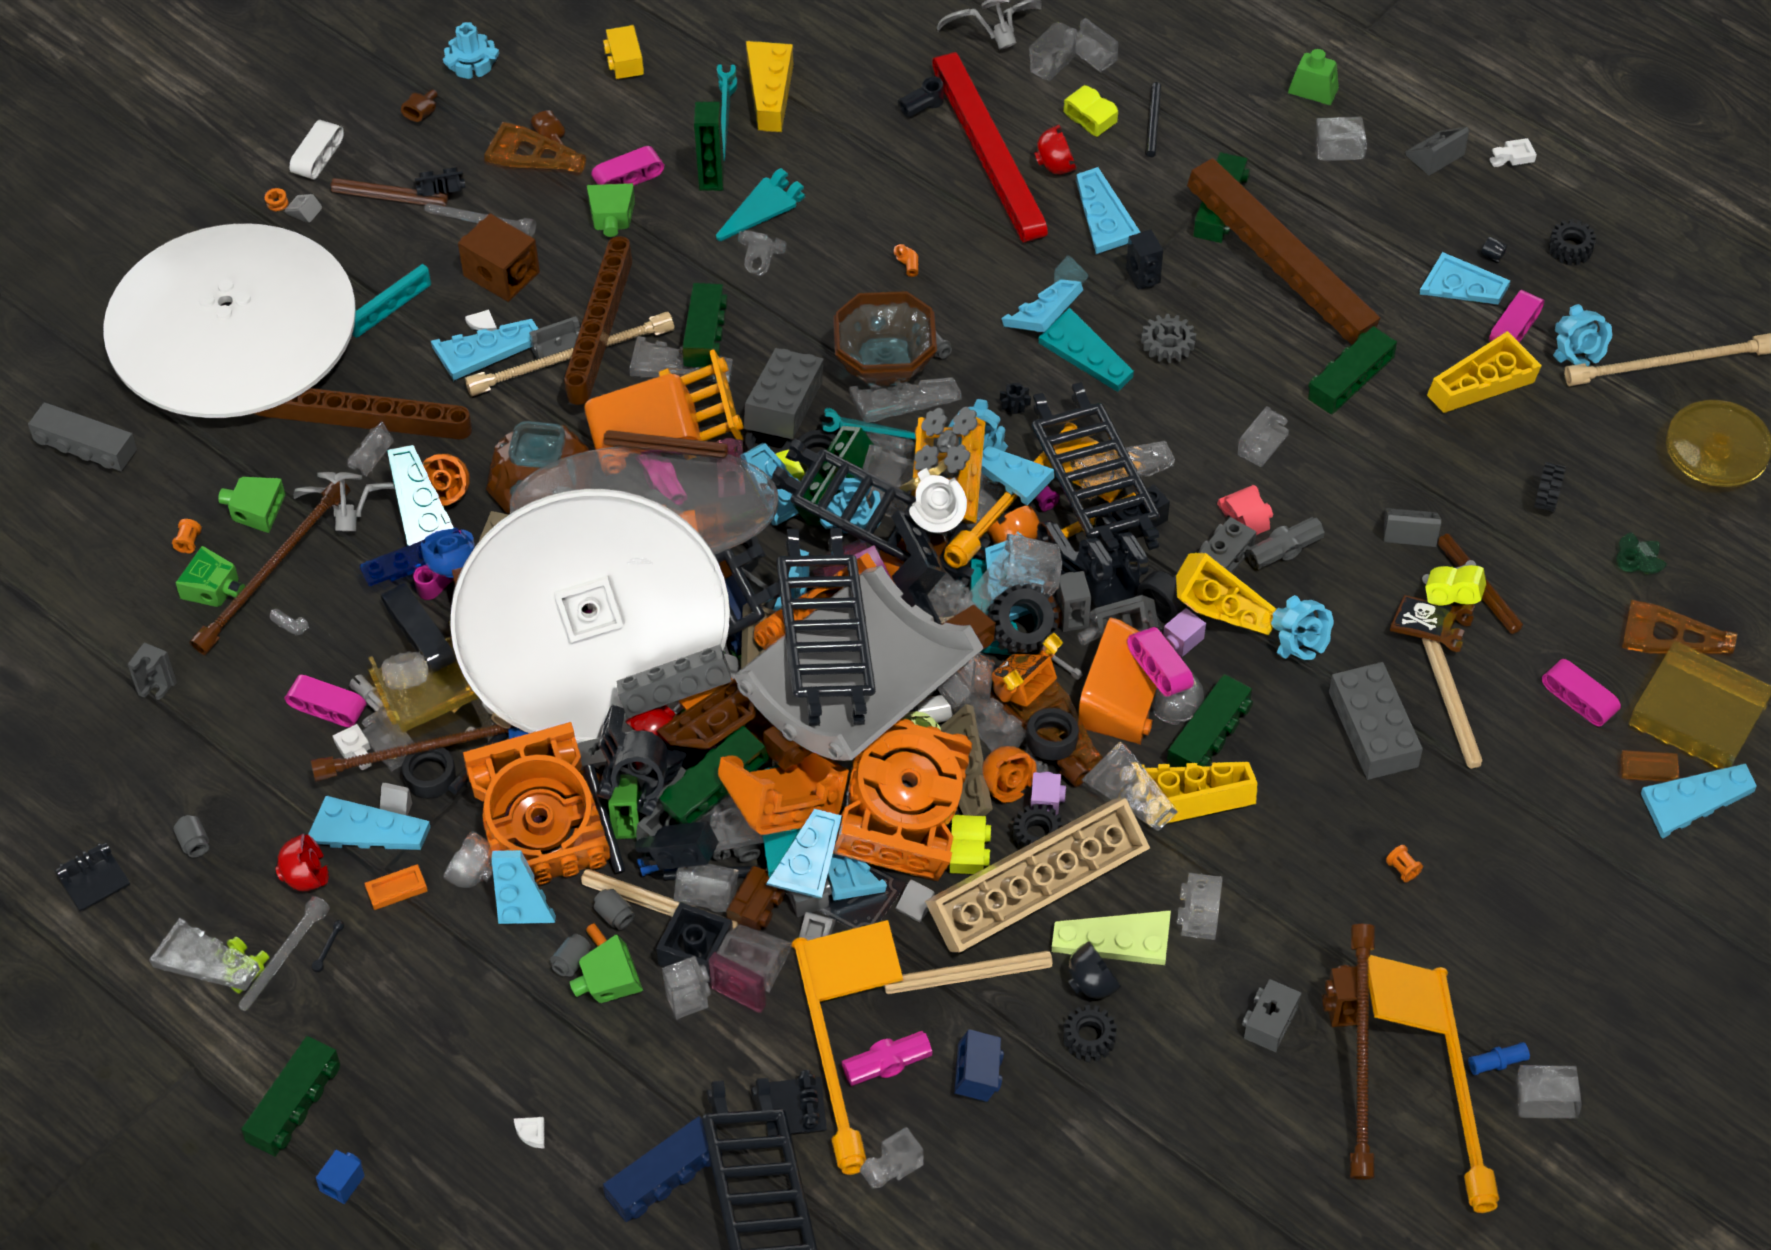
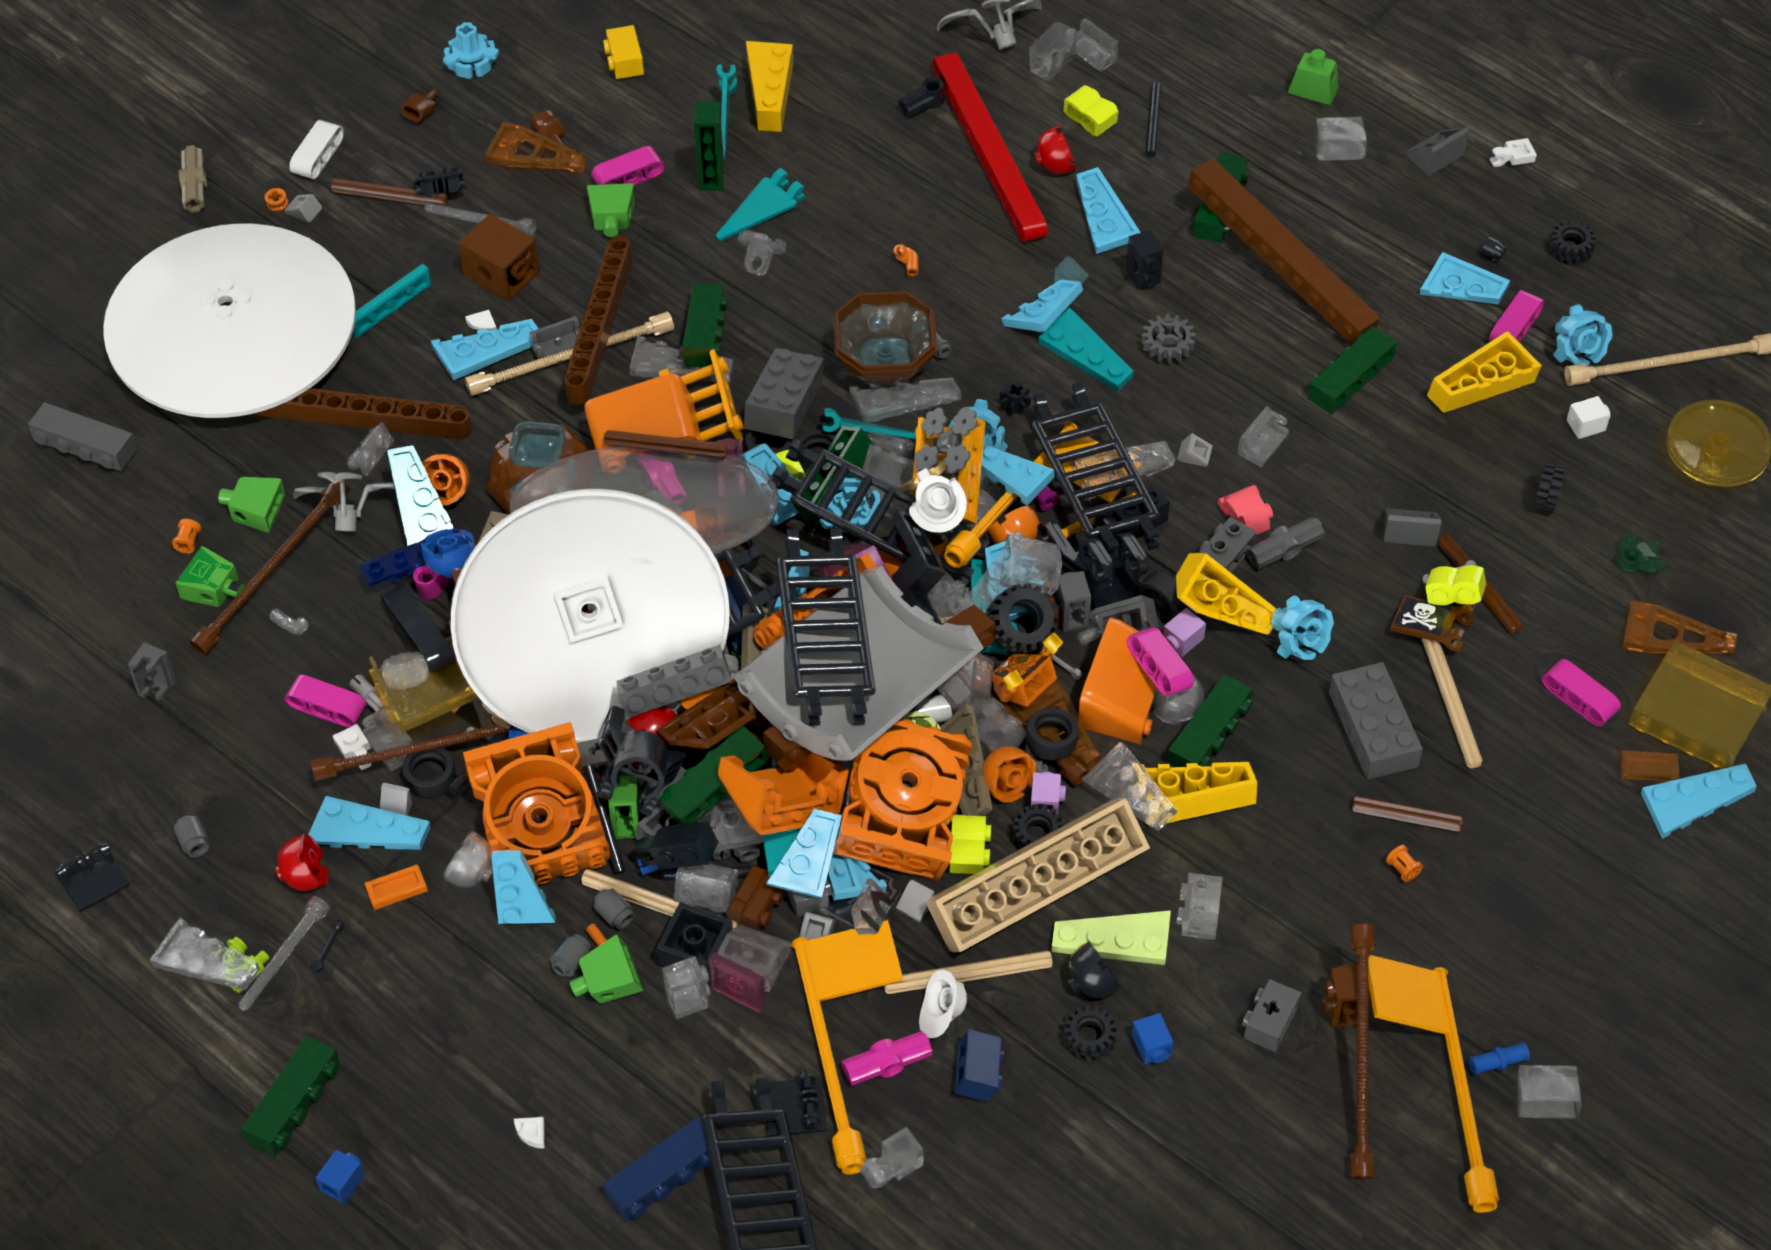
(192, 179): none -> dark tan piece
(870, 908): none -> clear slope
(942, 1003): none -> white piece
(1152, 1039): none -> blue brick
(1194, 451): none -> light grey slope
(1407, 813): none -> axle
(1588, 417): none -> white brick

